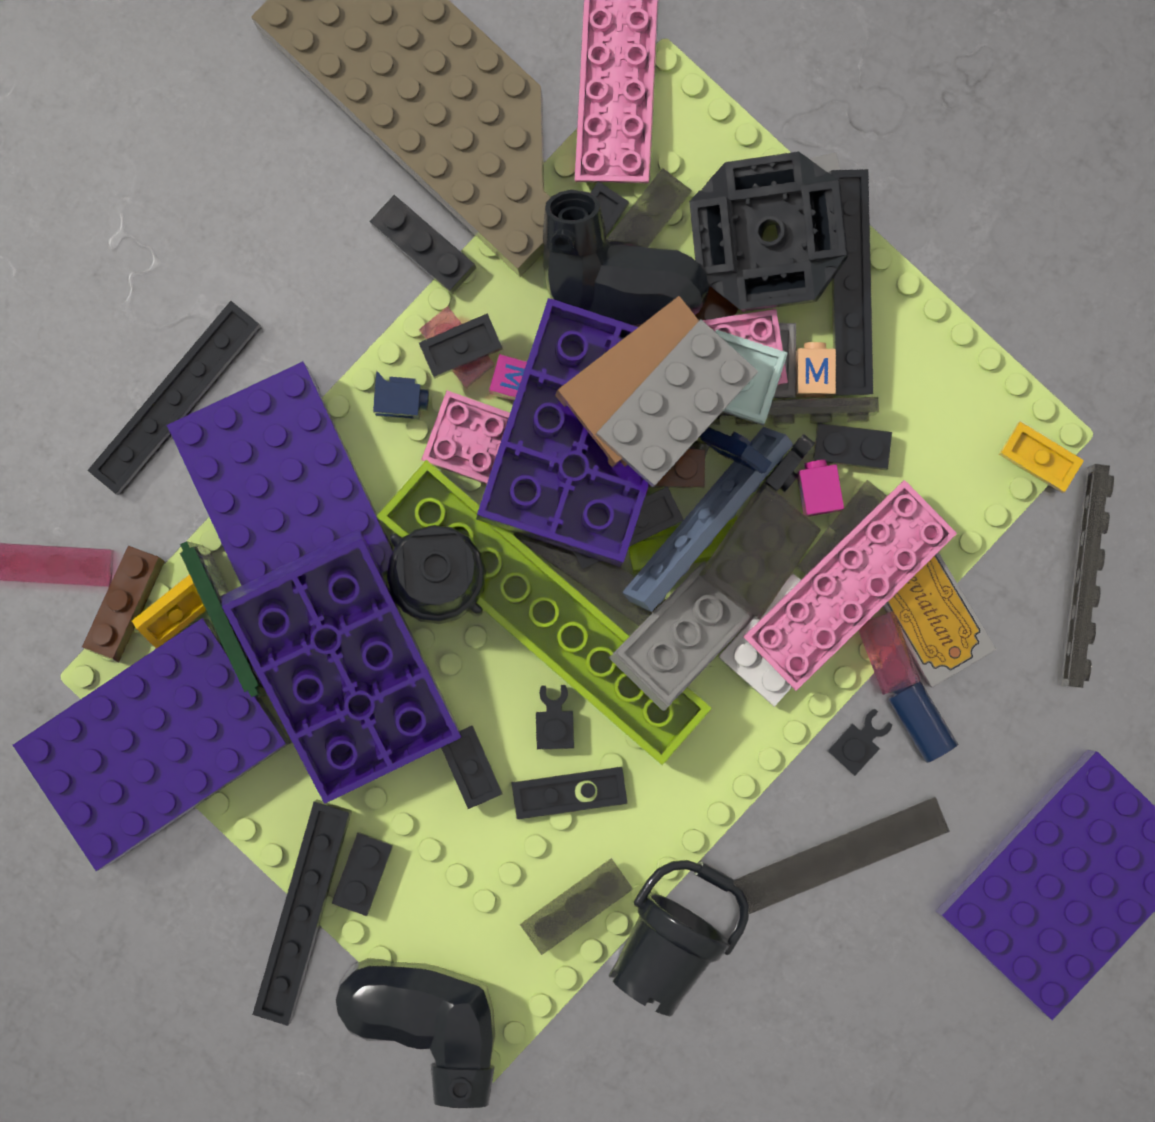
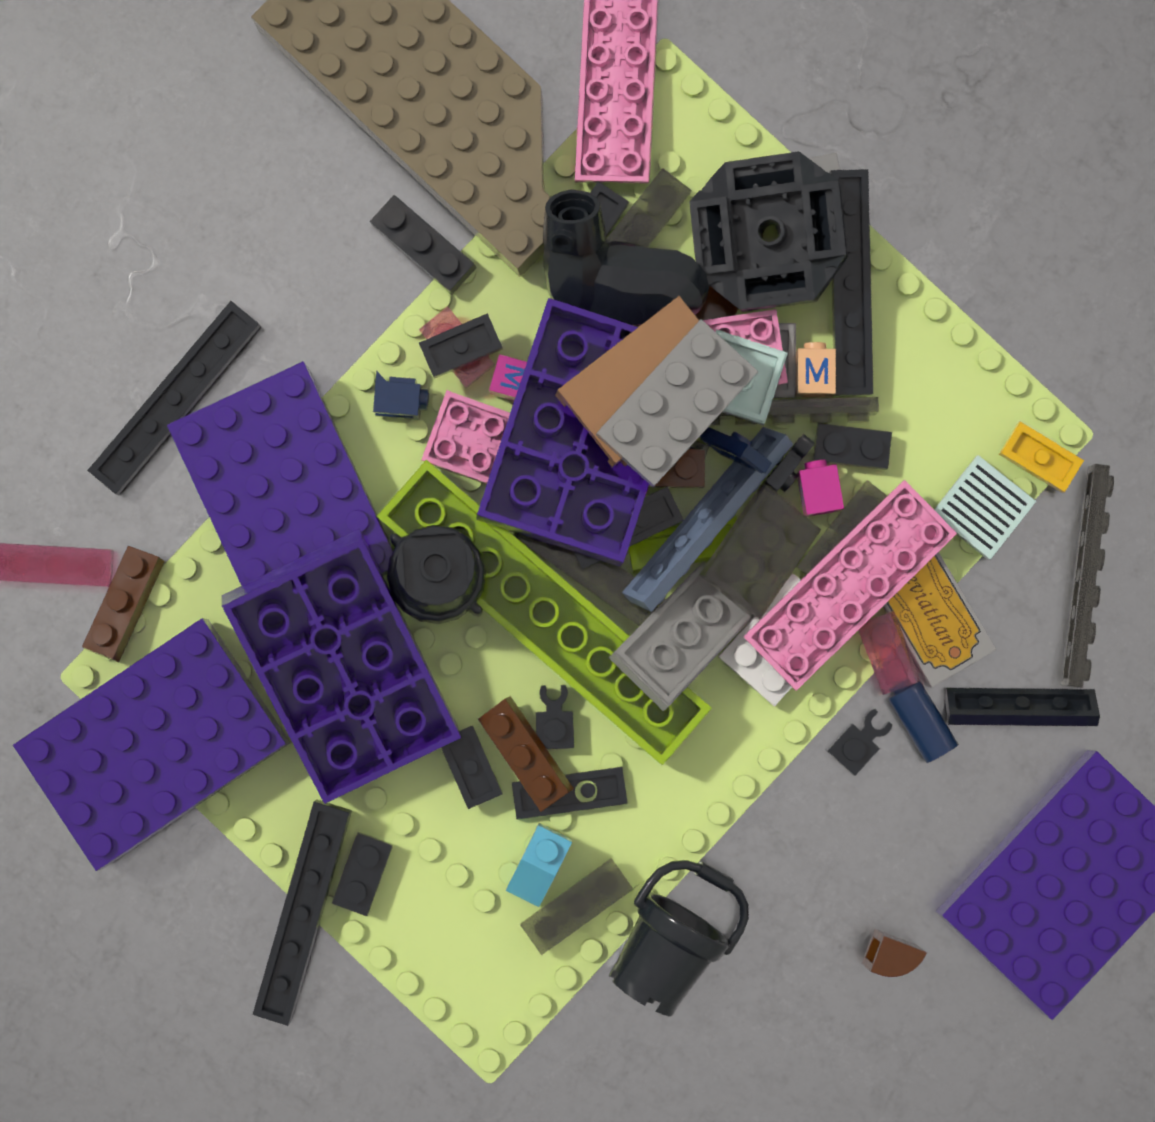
(170, 613): yellow plate -> none
(211, 587): dark green piece -> none
(426, 1010): black piece -> none
(525, 753): none -> reddish brown plate
(539, 865): none -> medium azure slope
(842, 854): clear smoke plate -> none
(891, 955): none -> reddish brown brick
(984, 507): none -> light aqua tile
(1022, 707): none -> black plate

